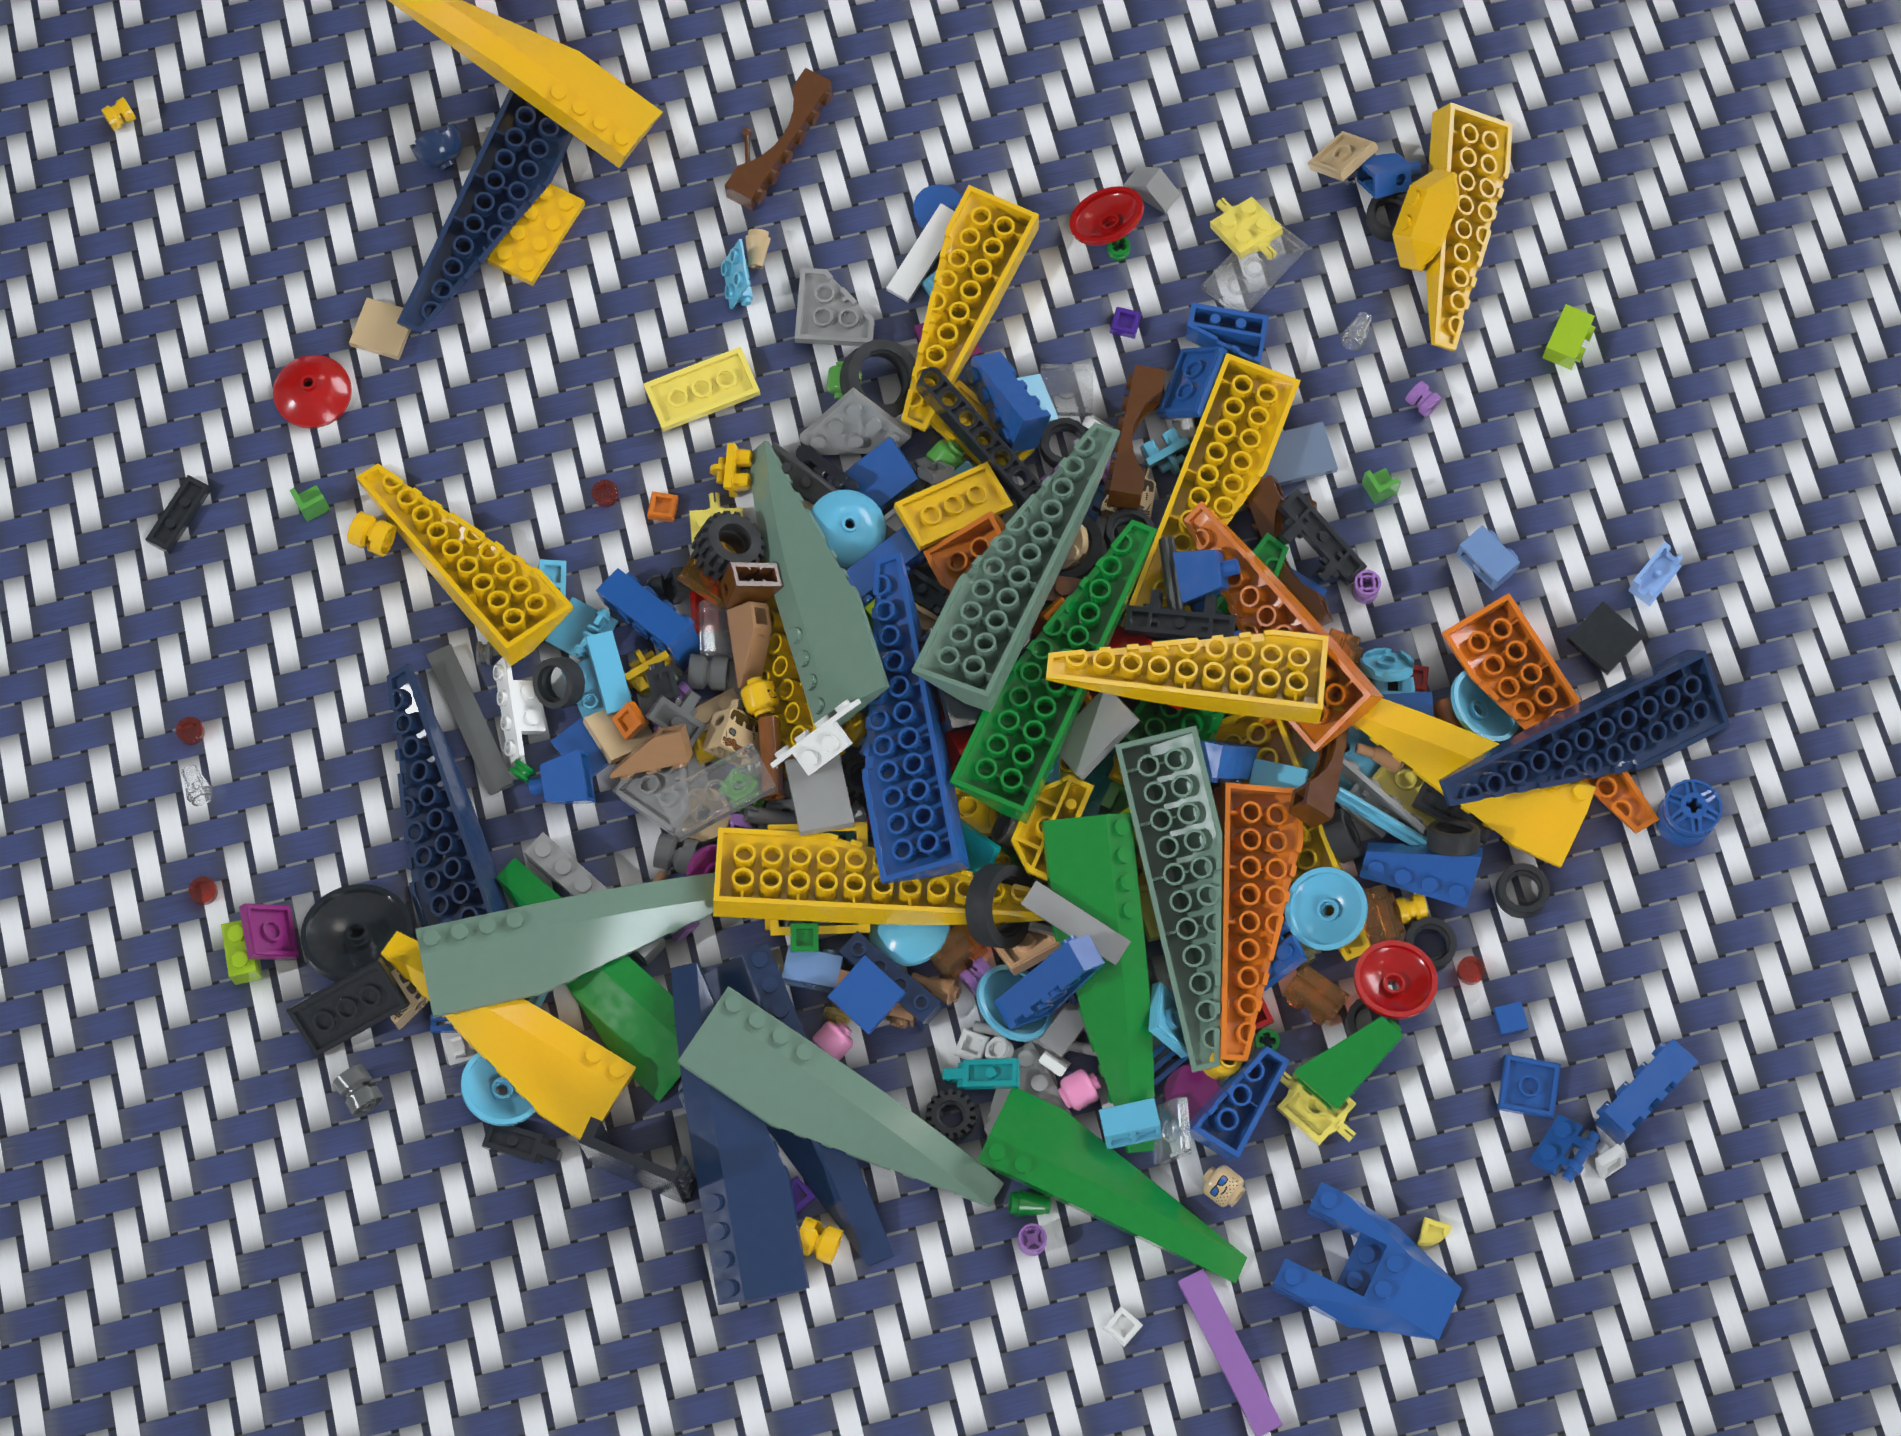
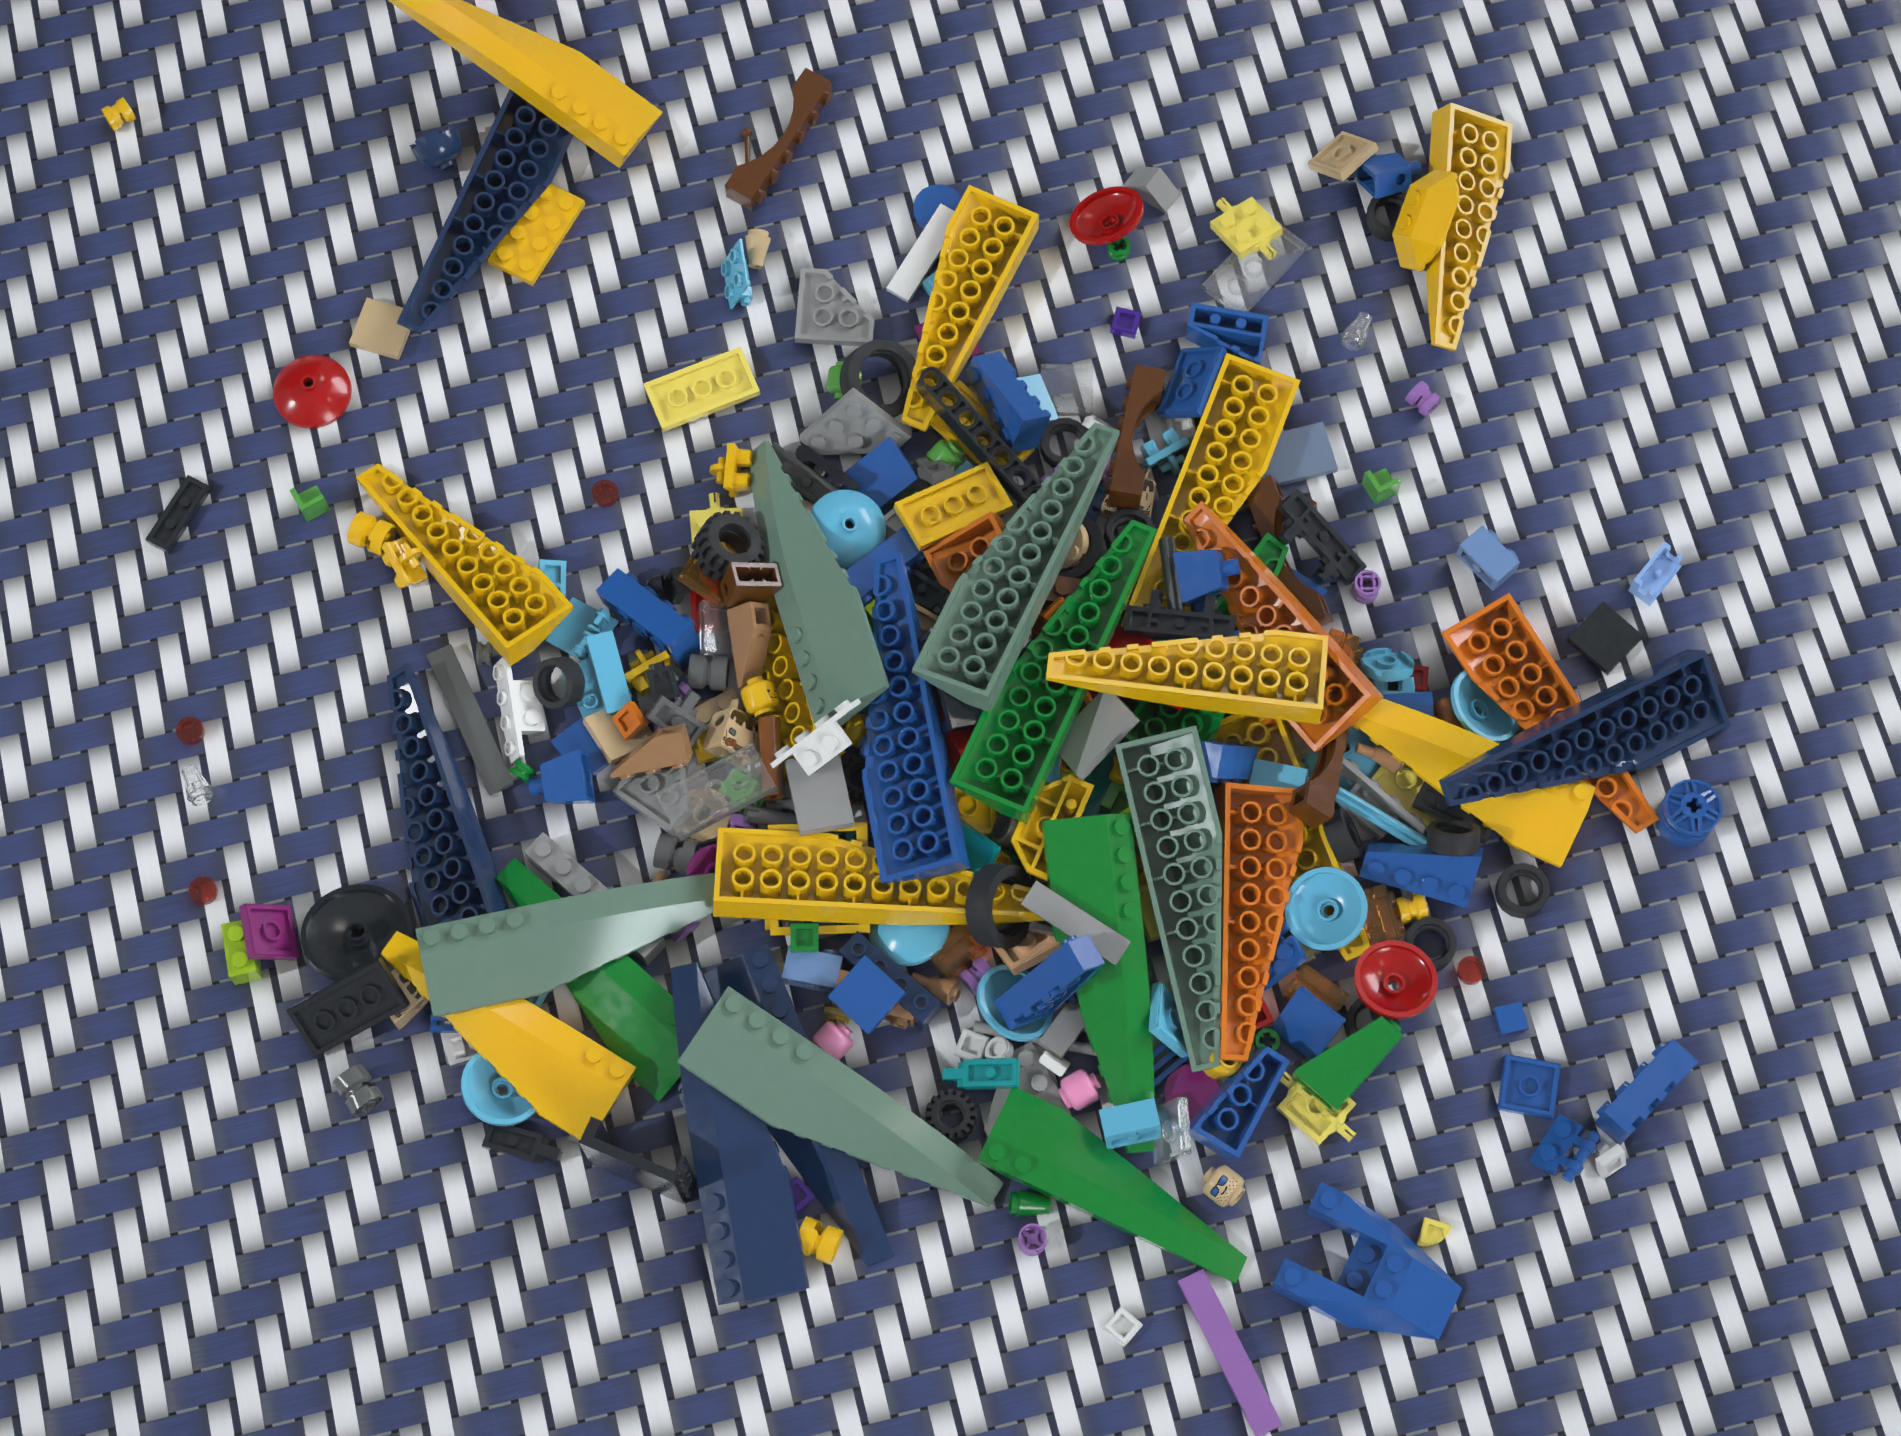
(404, 562): none -> yellow hips
(662, 507): orange tile -> none
(1308, 1023): none -> blue tile
(1568, 337): lime brick -> none

